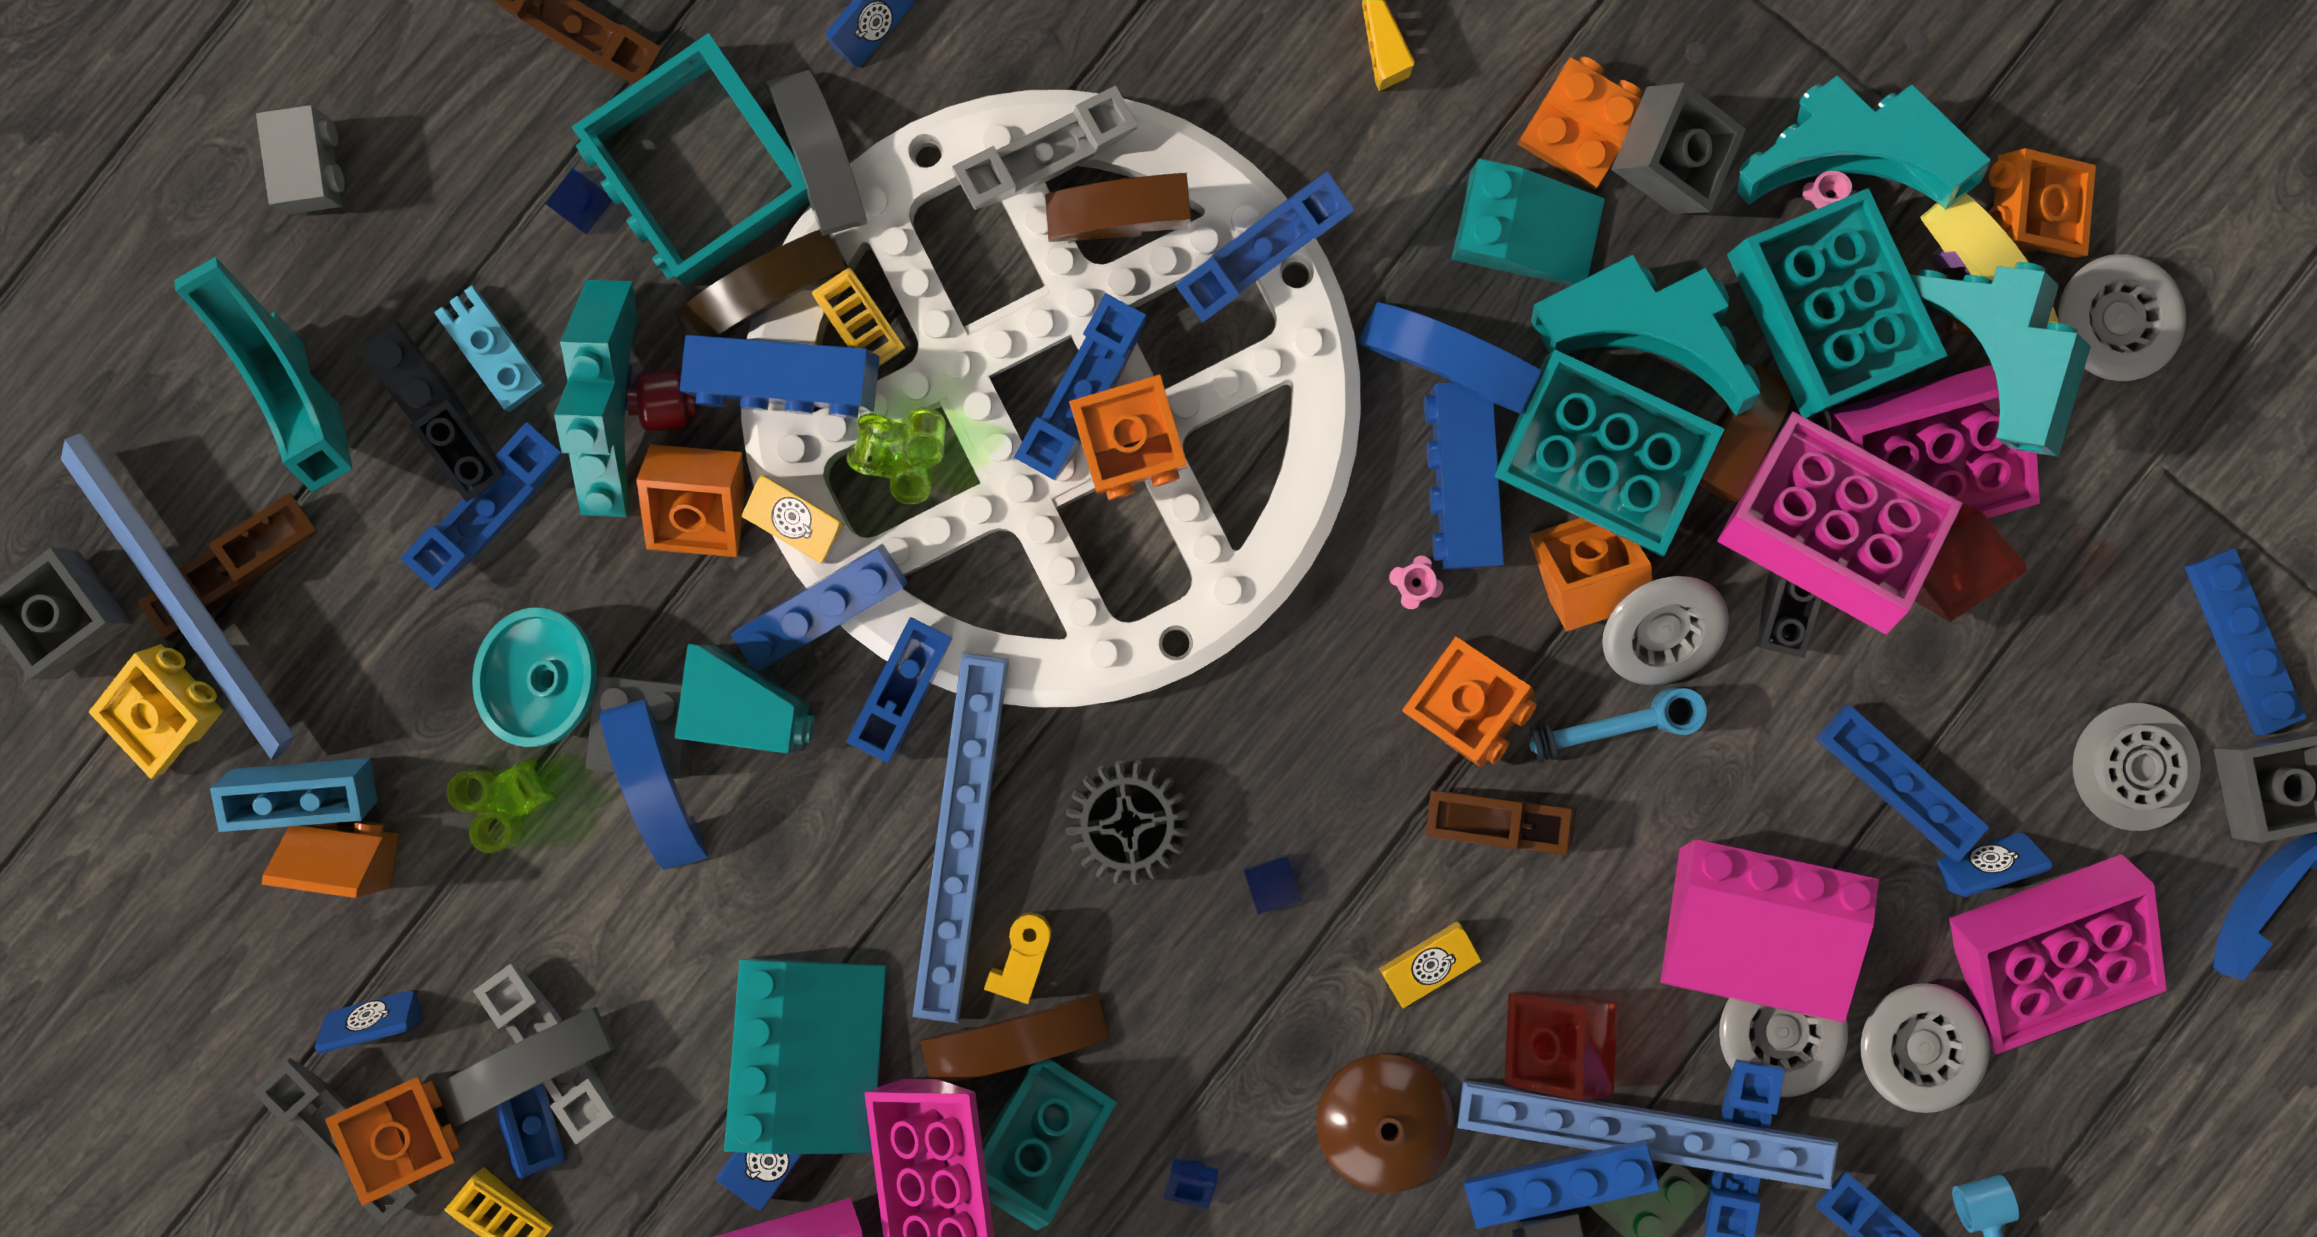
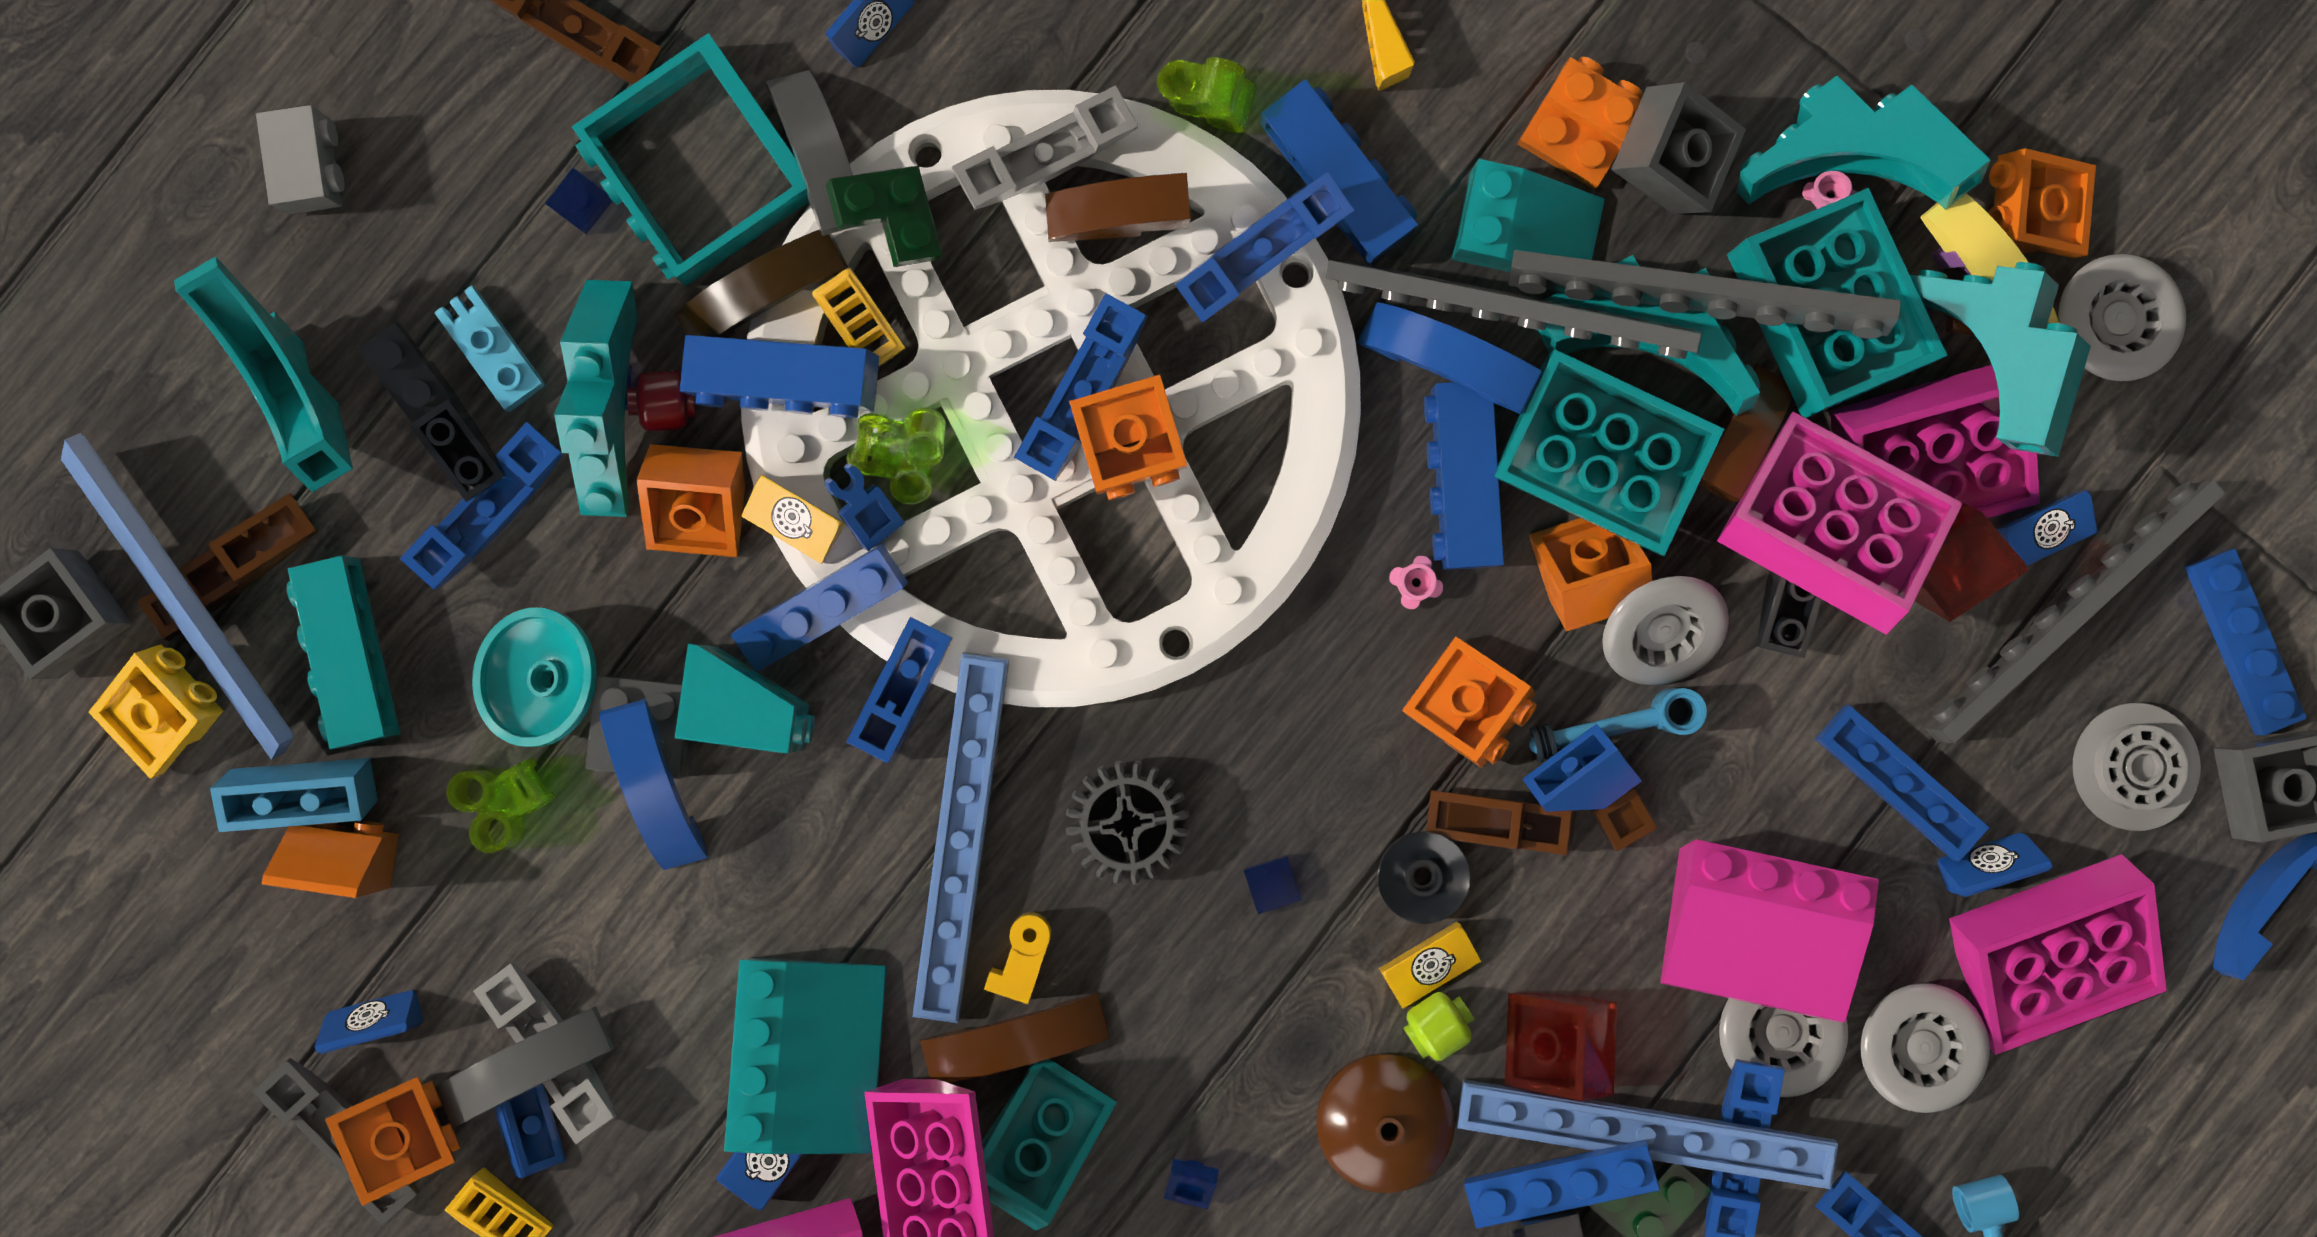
(342, 652): none -> teal brick
(867, 511): none -> blue plate
(897, 202): none -> dark green plate
(1213, 92): none -> clear neon green piece
(1317, 143): none -> blue brick
(1437, 896): none -> black dish
(1439, 1026): none -> lime head
(1532, 312): none -> dark grey plate
(1582, 775): none -> blue slope
(1625, 820): none -> reddish brown plate
(1716, 295): none -> dark grey plate
(2051, 527): none -> blue slope
(2085, 599): none -> dark grey plate

